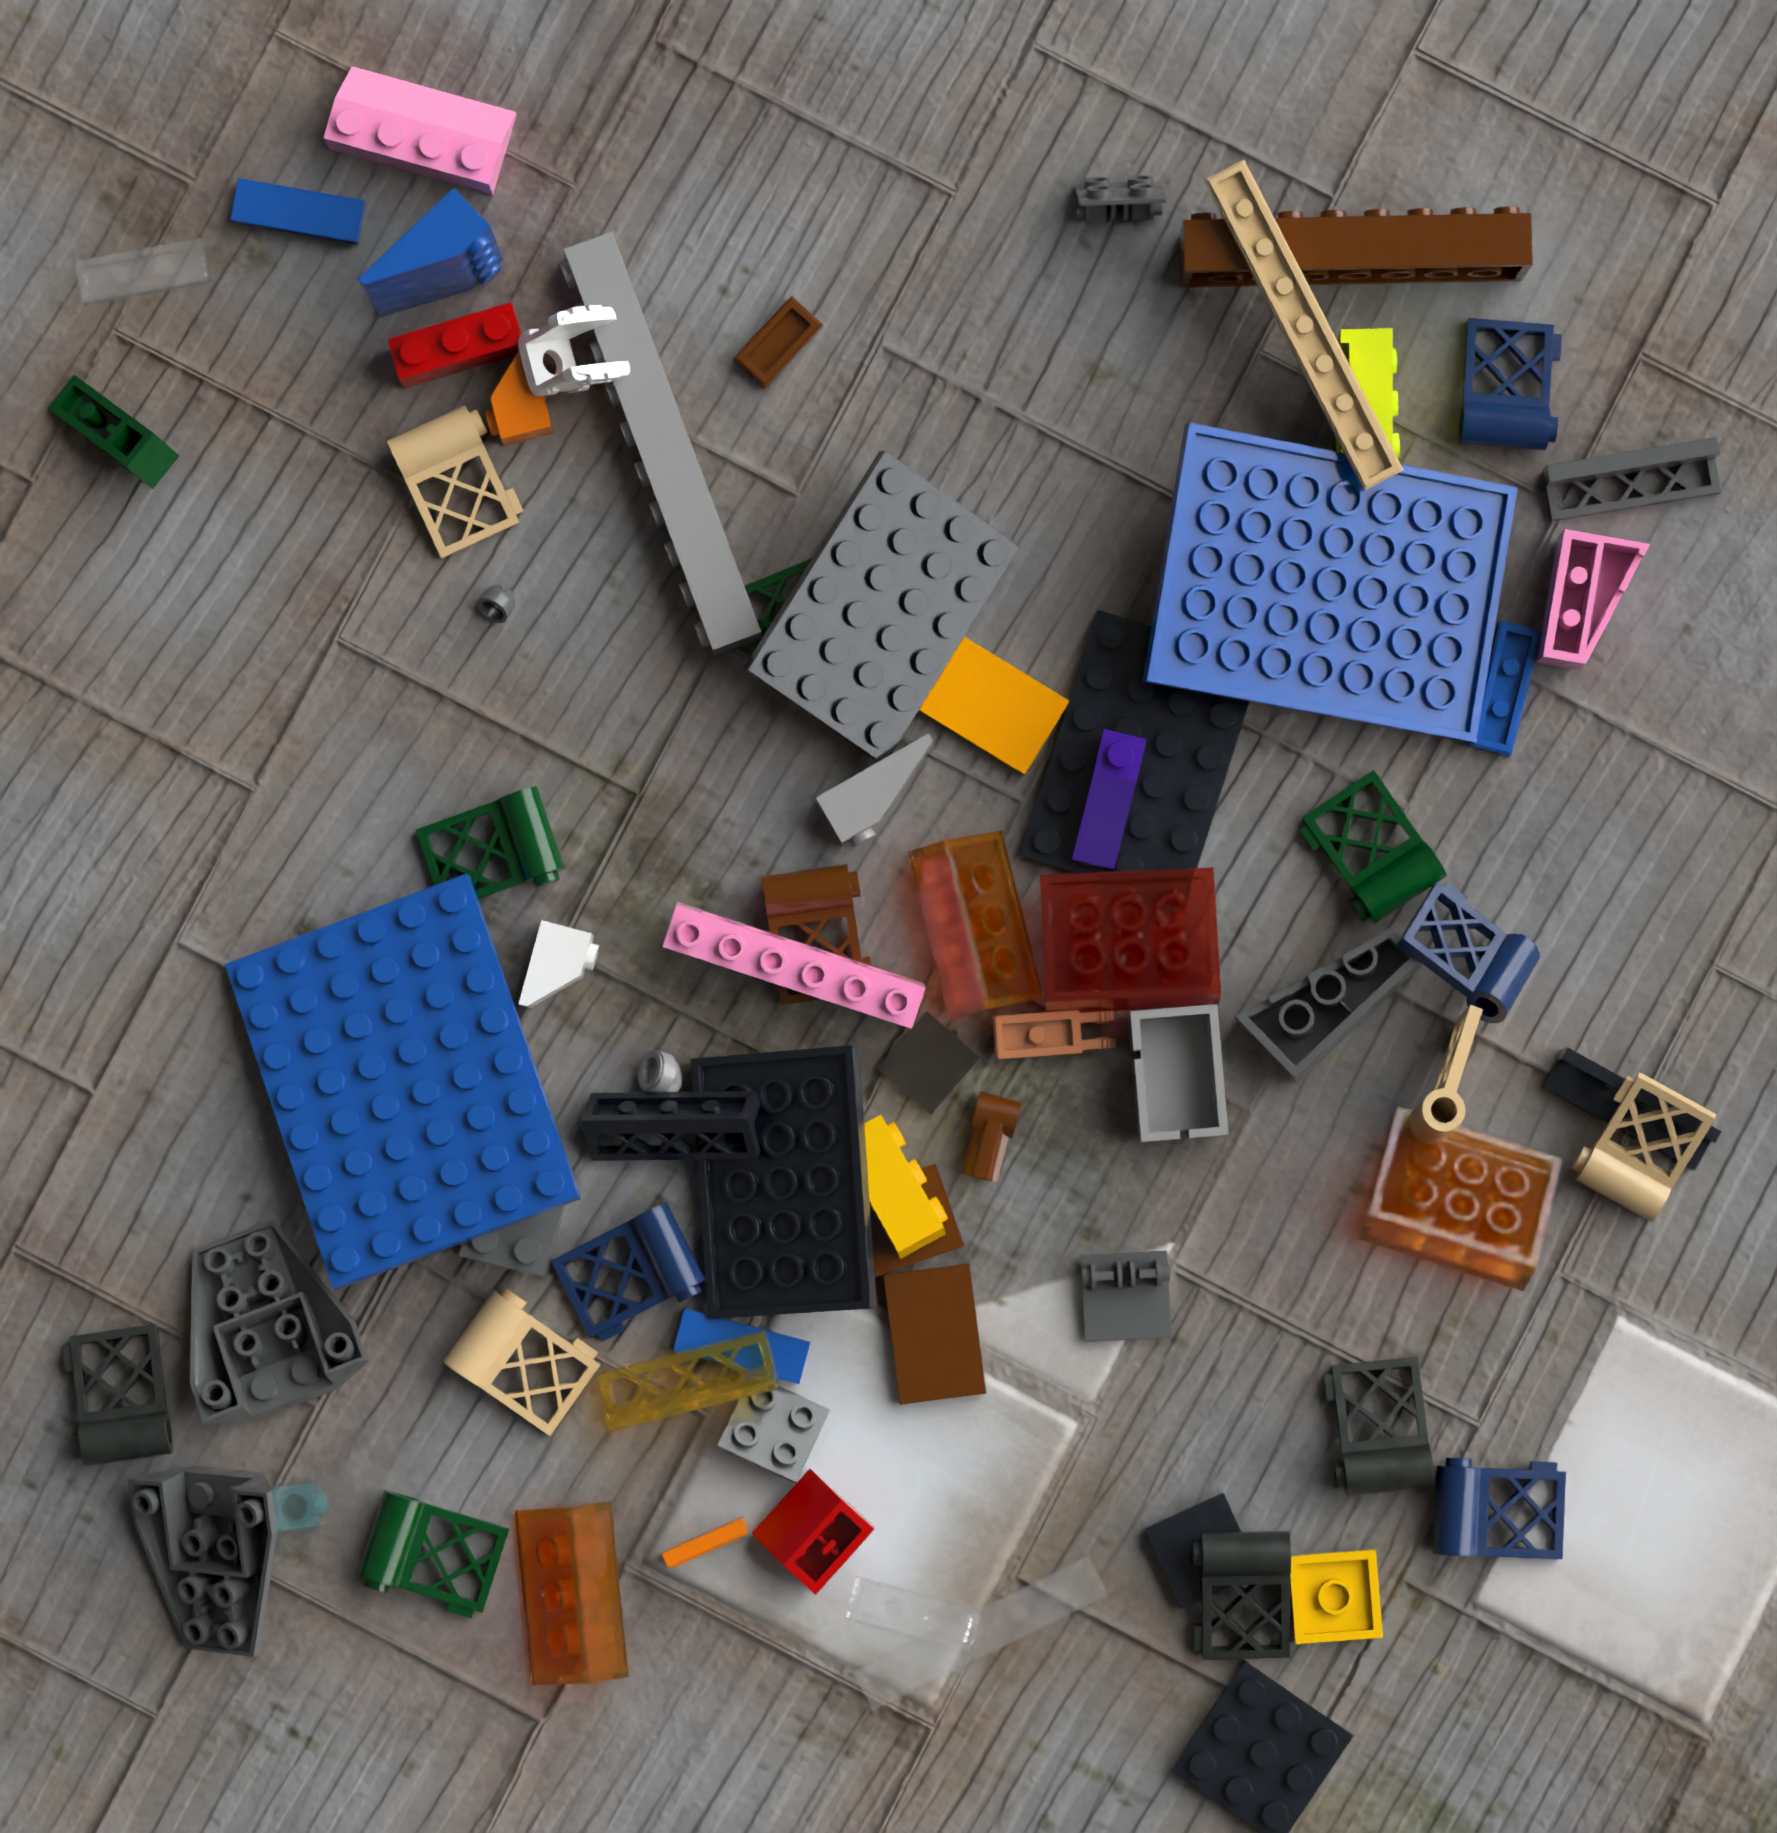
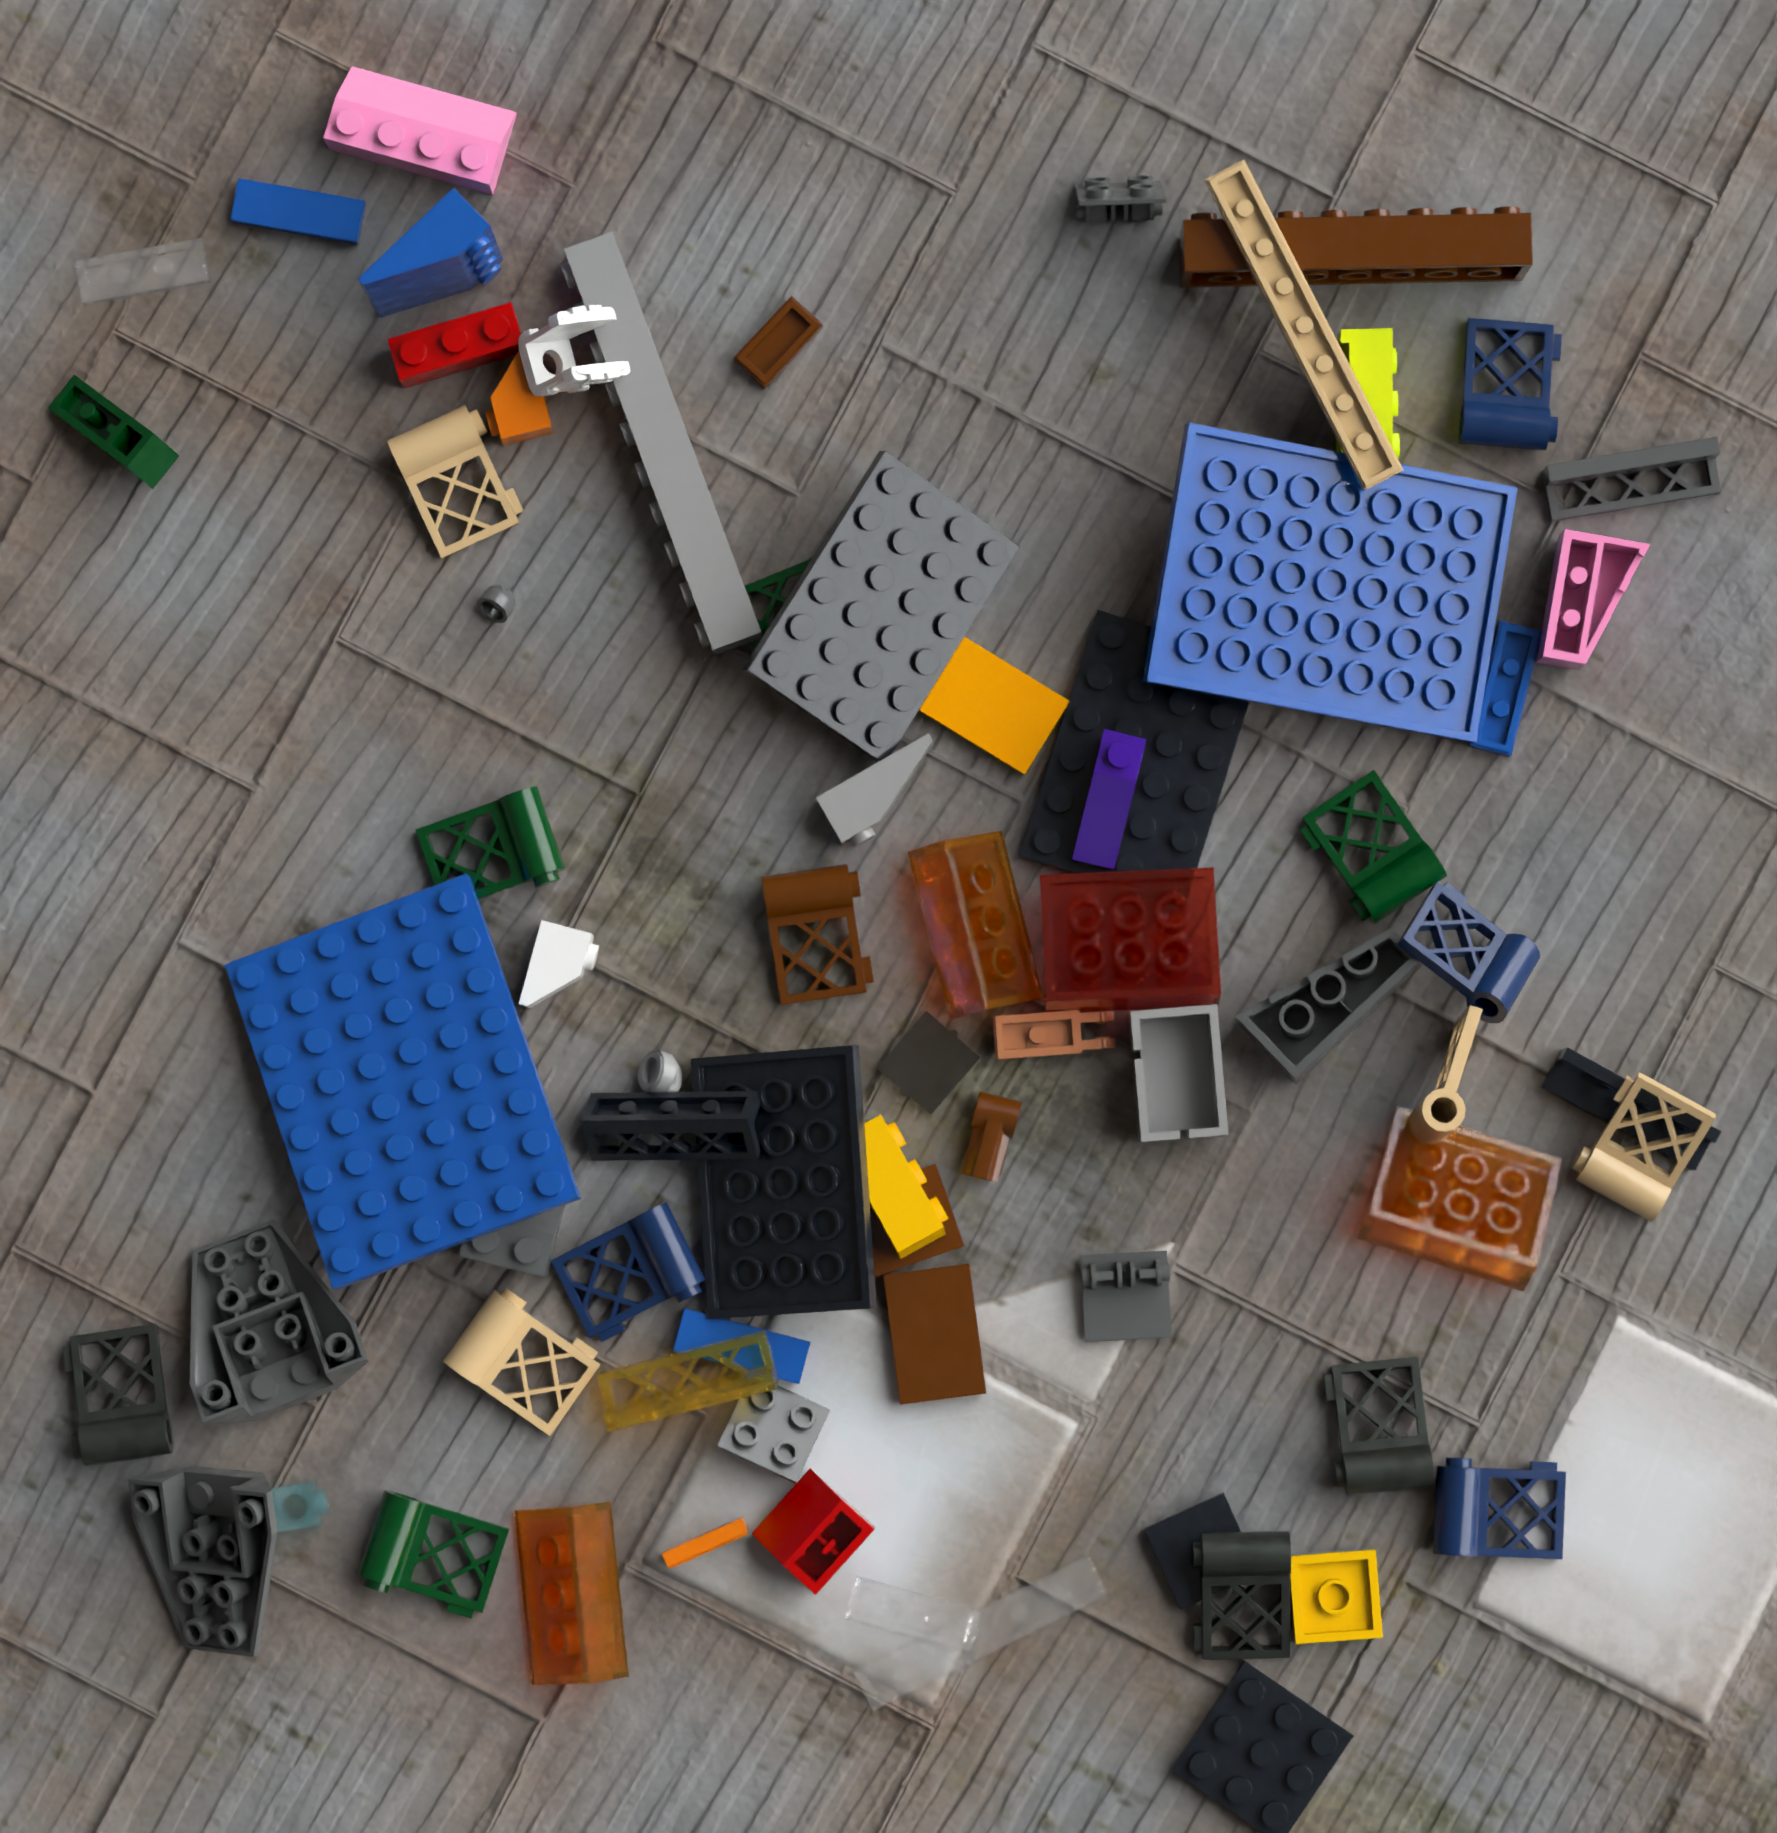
(794, 965): bright pink brick -> none

